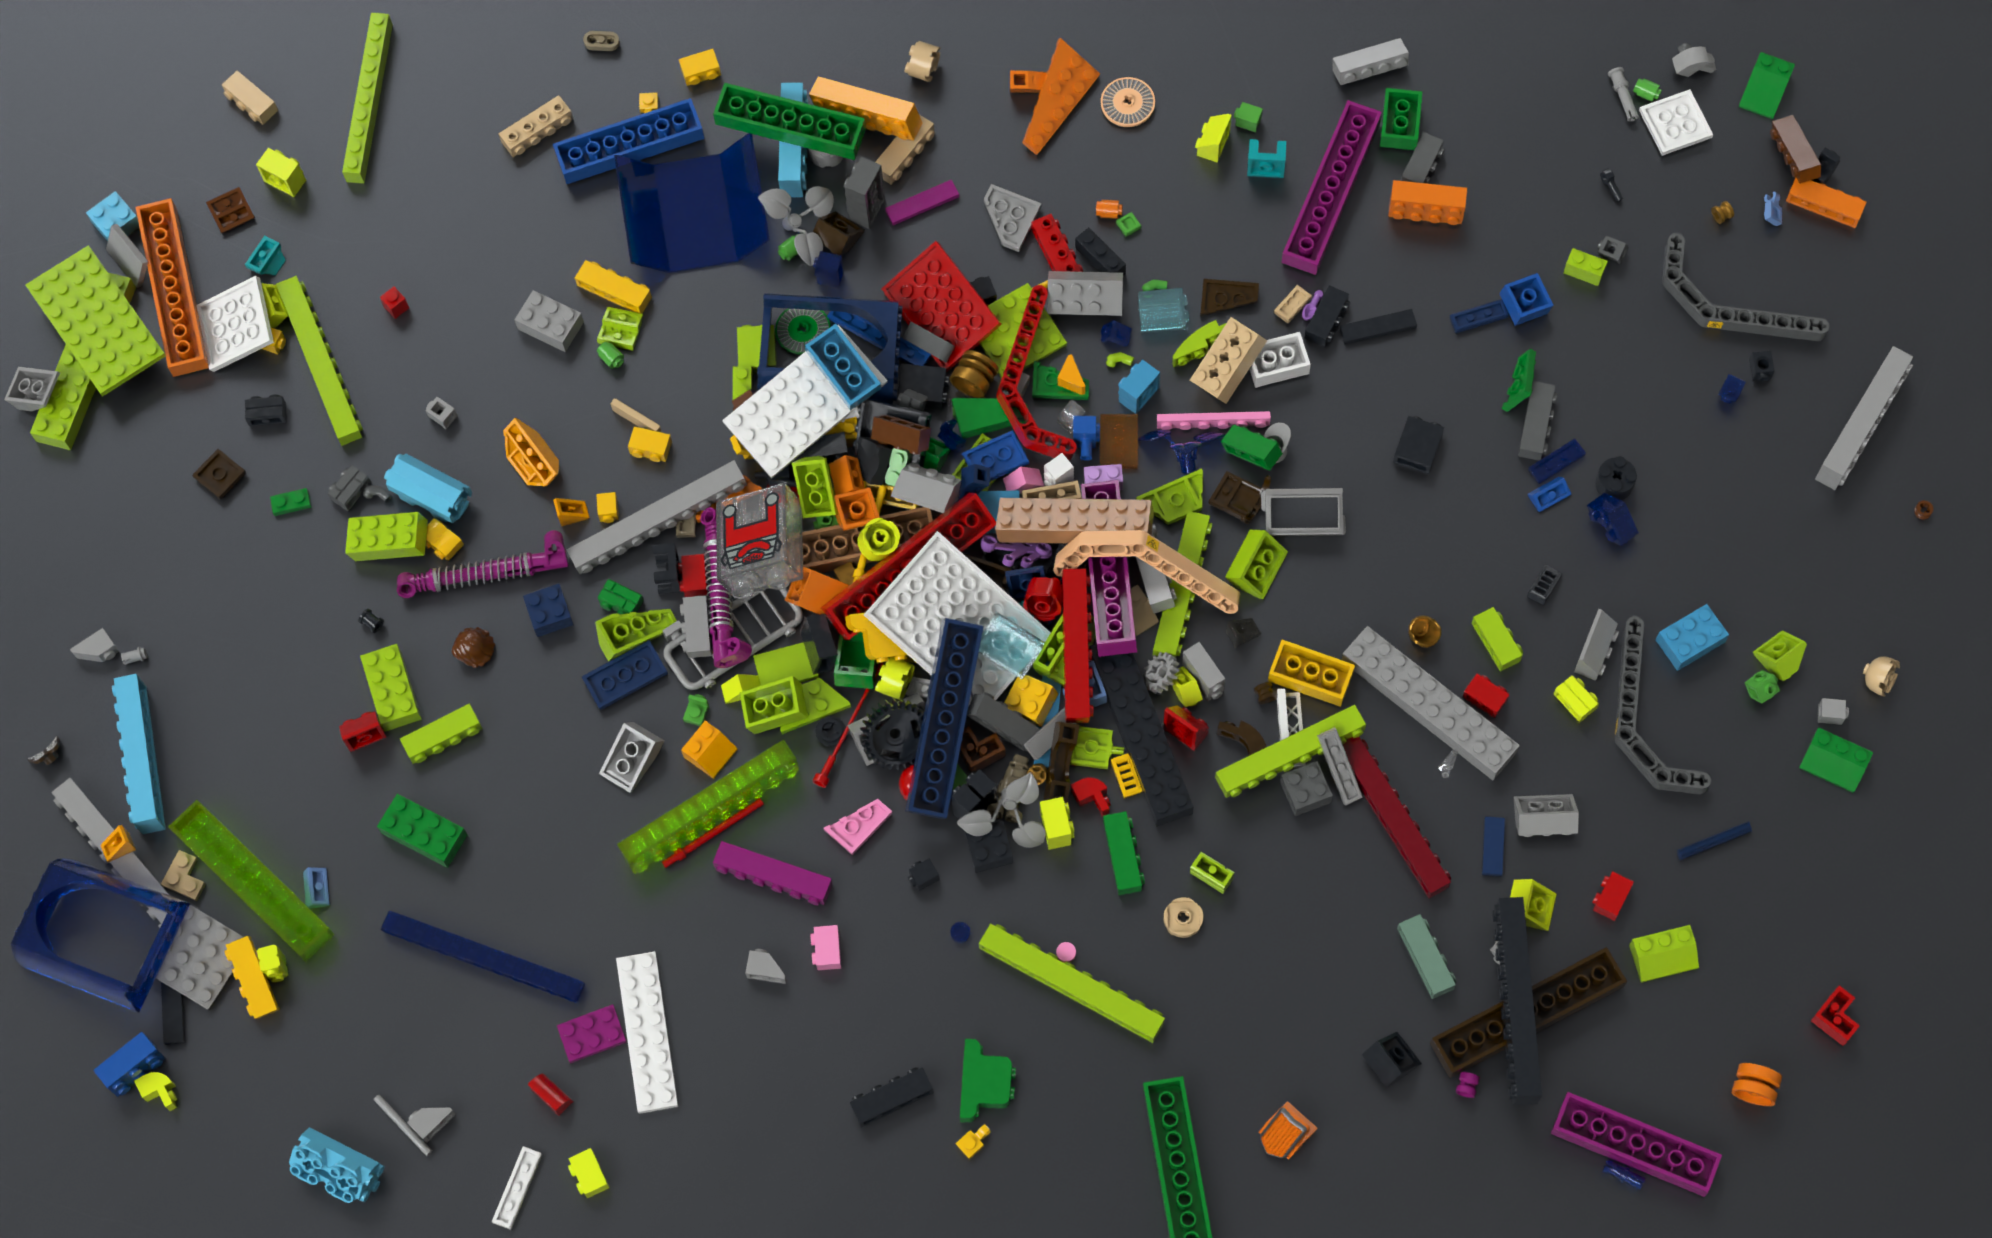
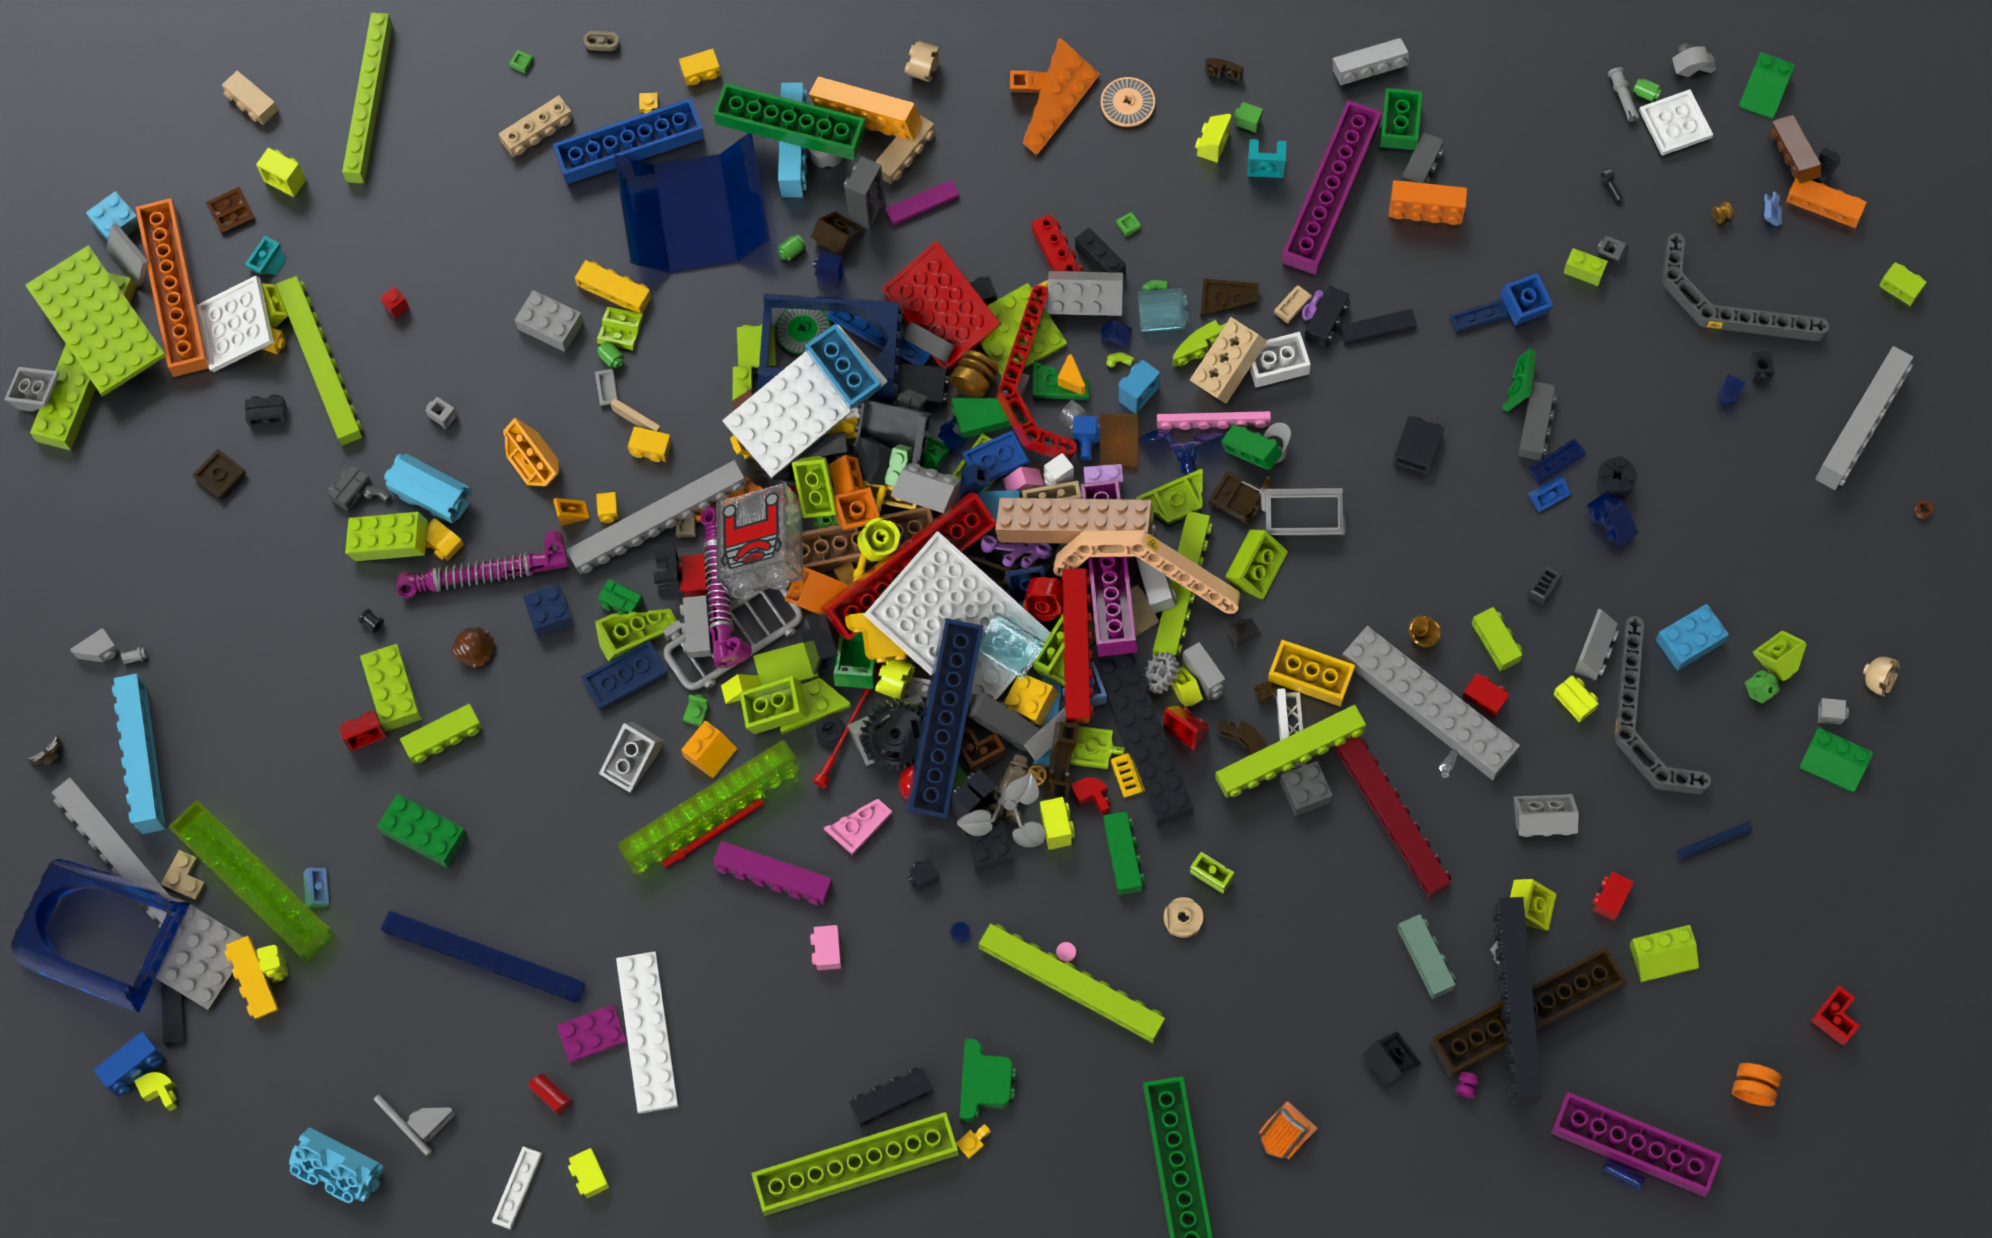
(117, 844): light orange slope -> none
(290, 501): green plate -> none
(521, 61): none -> bright green tile
(606, 386): none -> light grey tile
(763, 967): light grey slope -> none
(777, 206): light grey plant -> none
(855, 1164): none -> lime brick
(900, 434): reddish brown brick -> none
(1010, 215): light grey plate -> none
(1109, 209): orange brick -> none
(1218, 67): none -> dark brown slope
(1339, 766): light grey tile -> none
(1493, 846): dark blue tile -> none
(1903, 283): none -> lime brick

